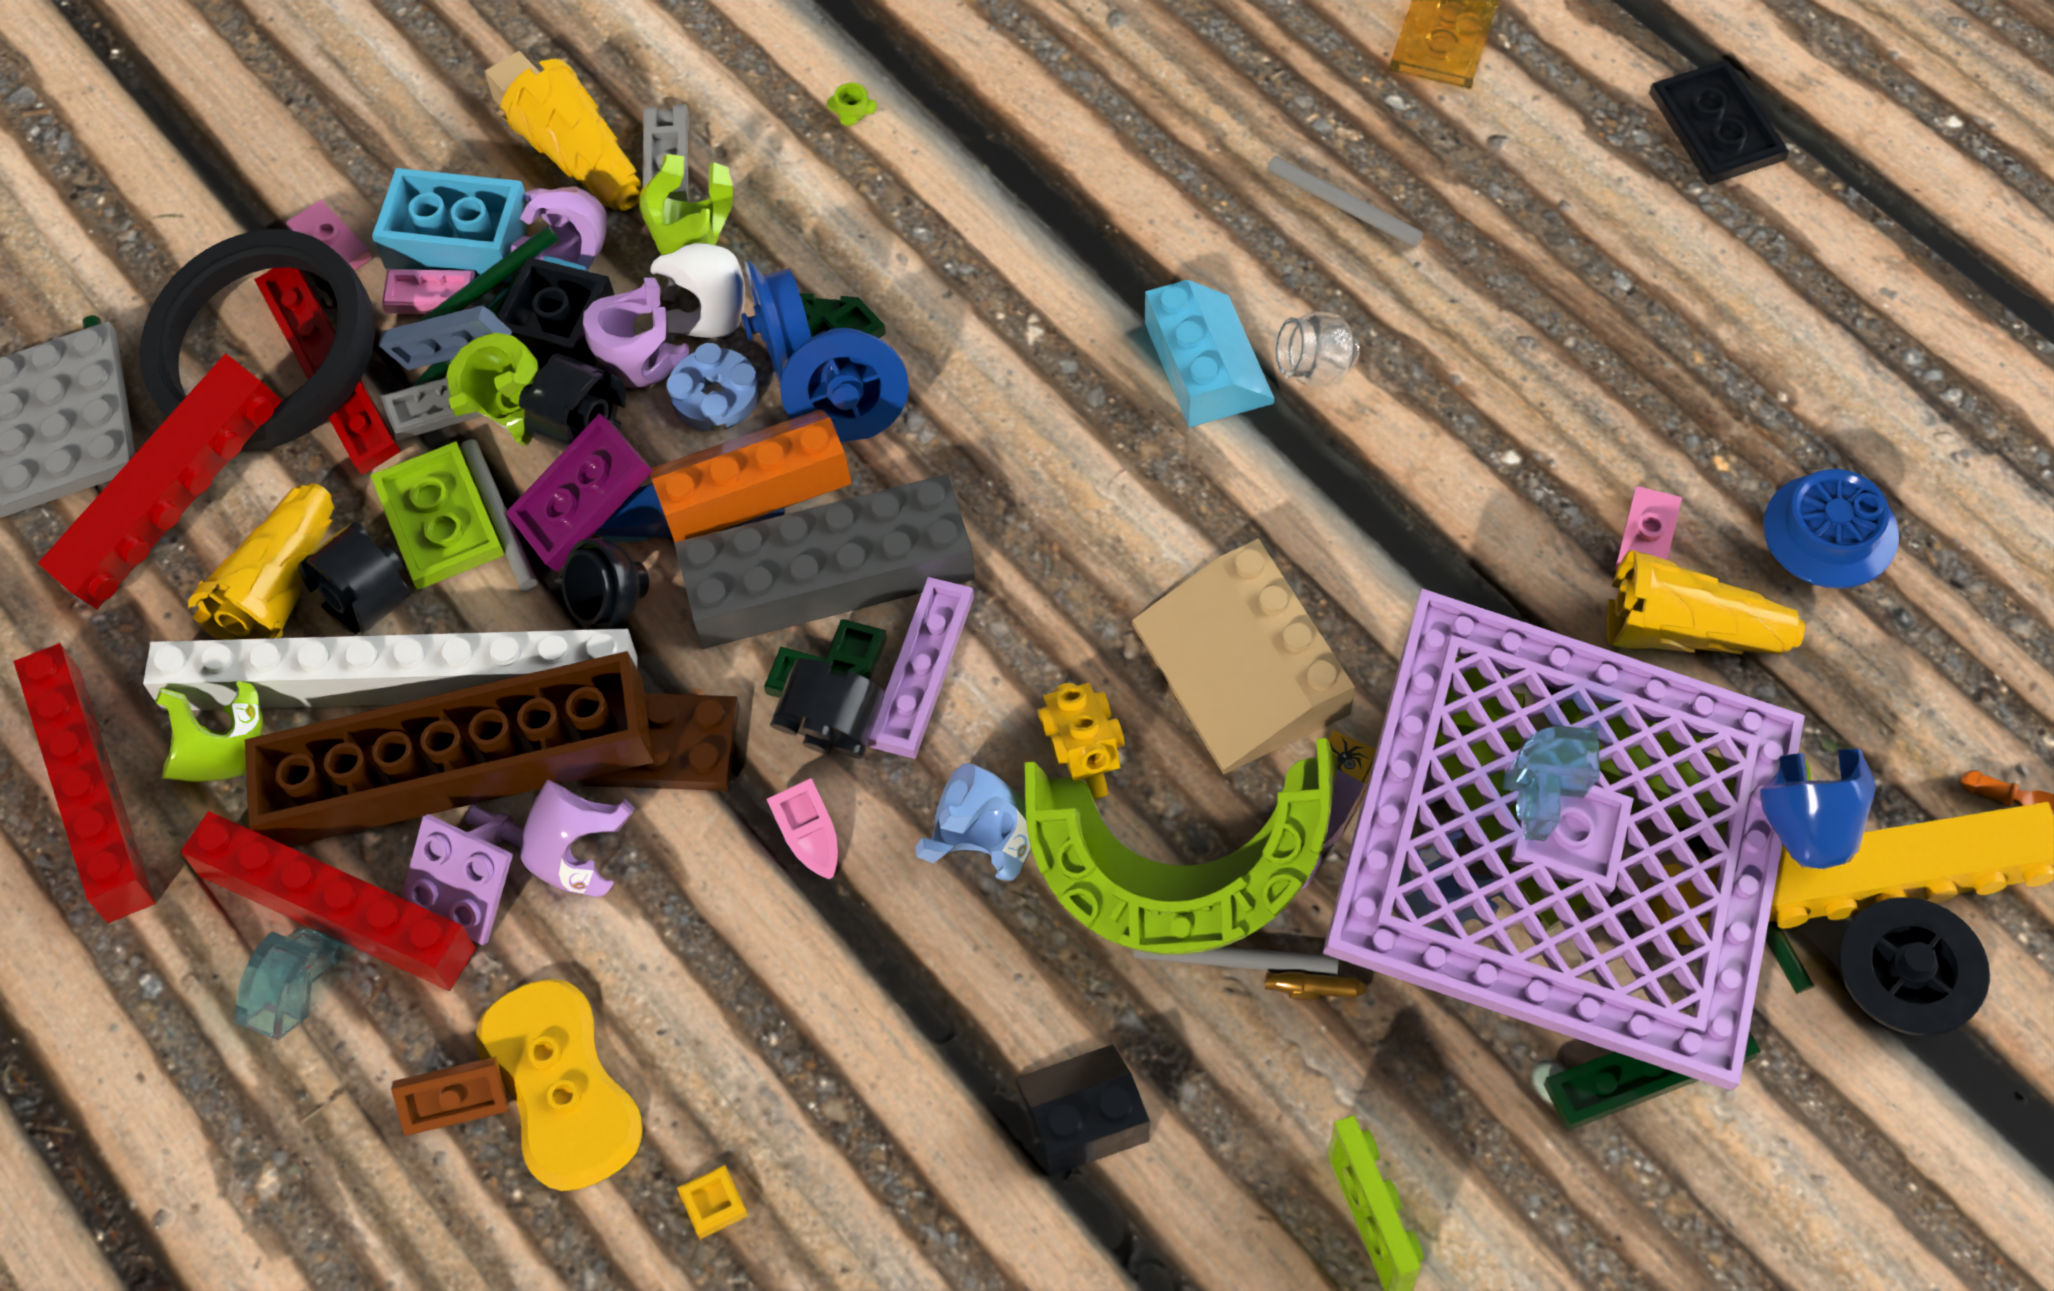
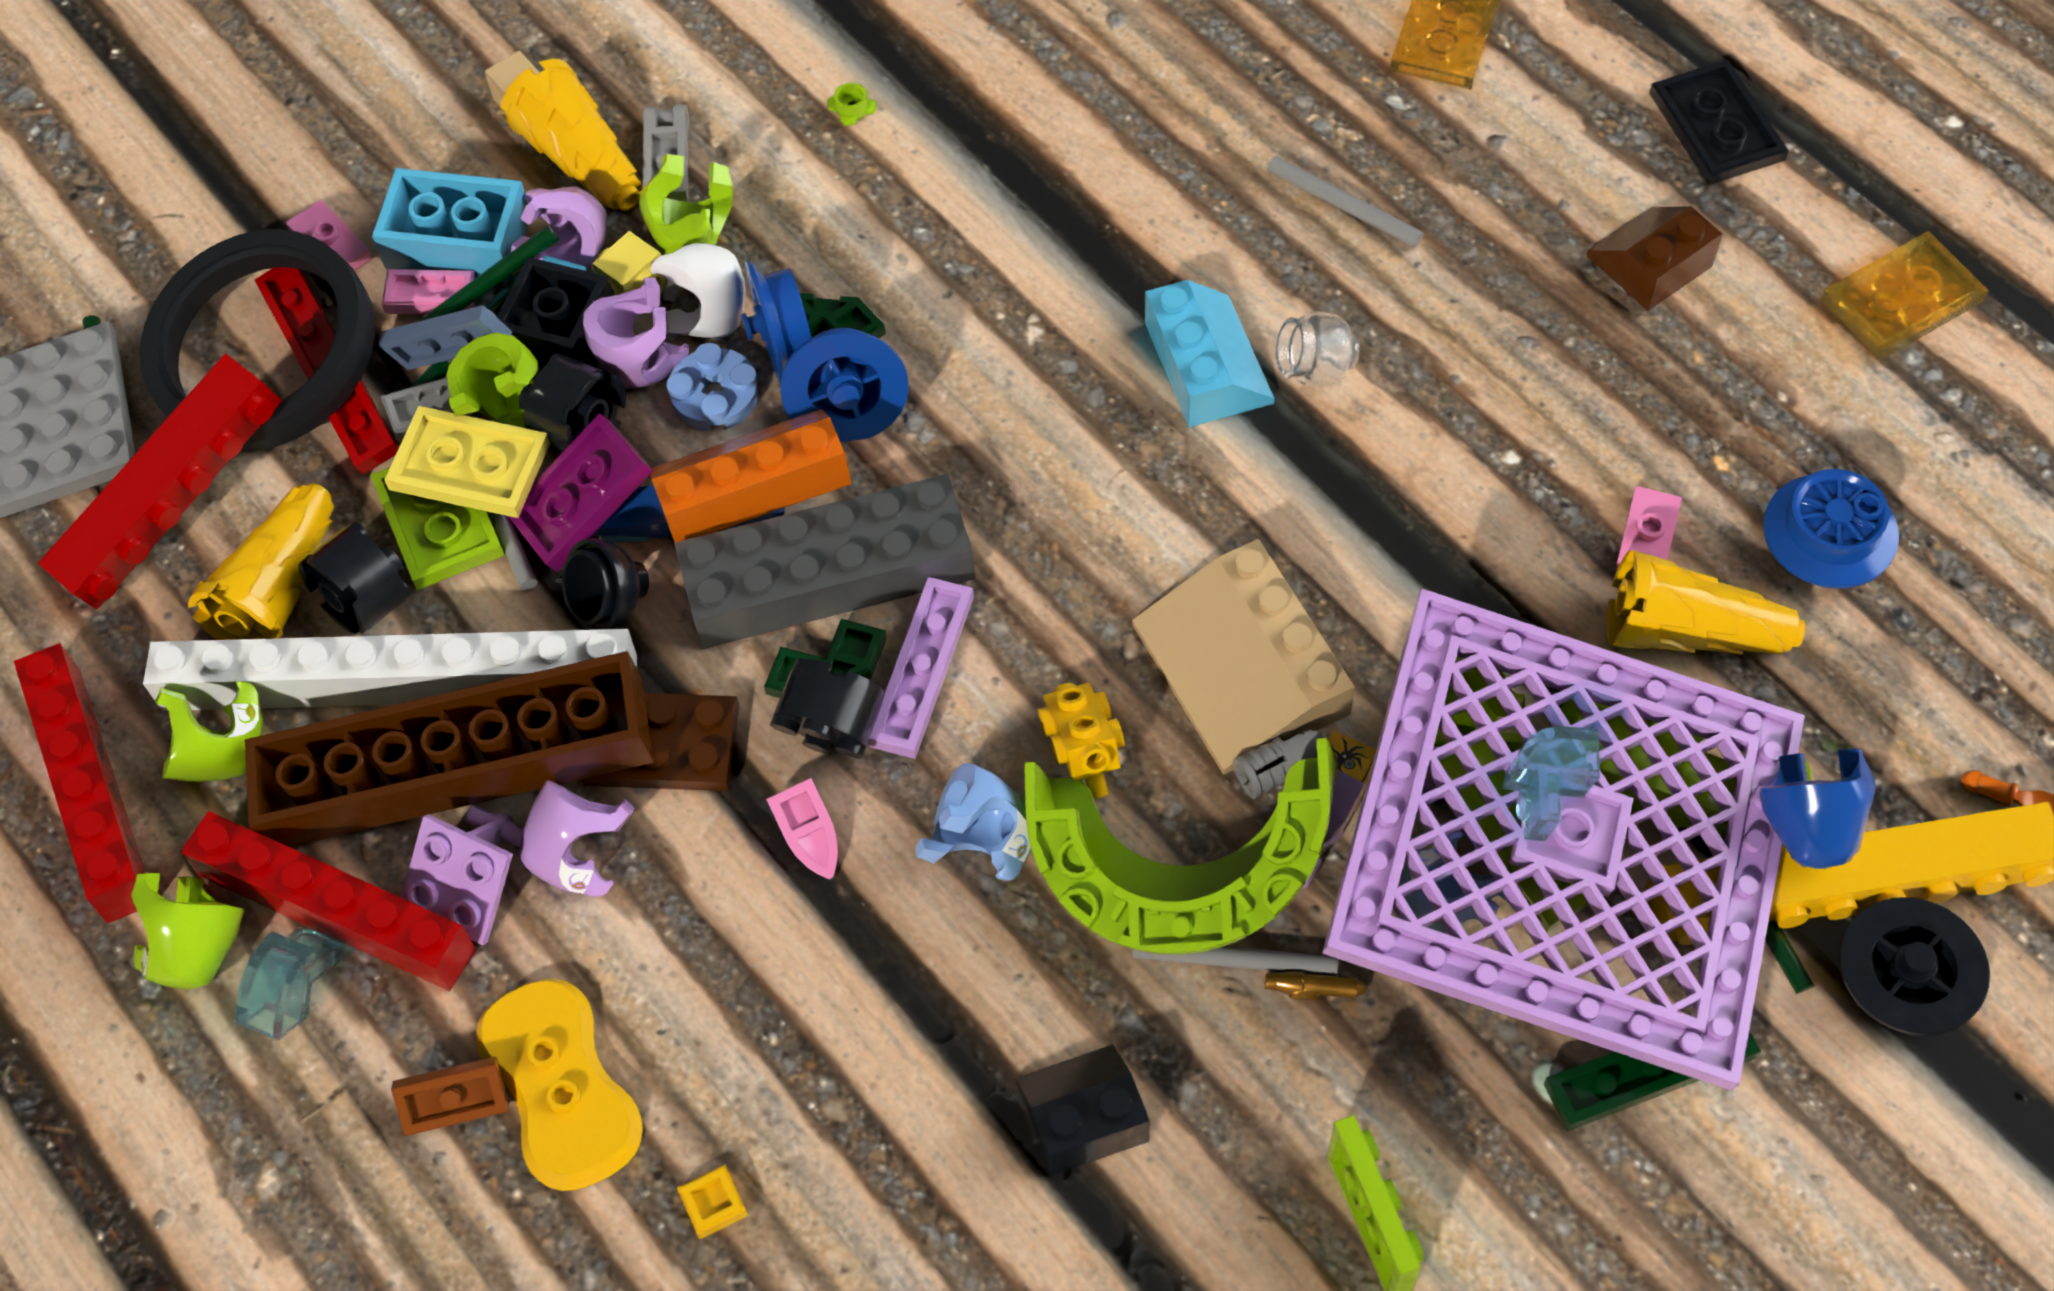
(183, 935): none -> lime piece
(467, 461): none -> light yellow plate
(628, 264): none -> light yellow brick
(1282, 753): none -> light grey hinge
(1658, 252): none -> reddish brown slope
(1904, 295): none -> clear yellow plate

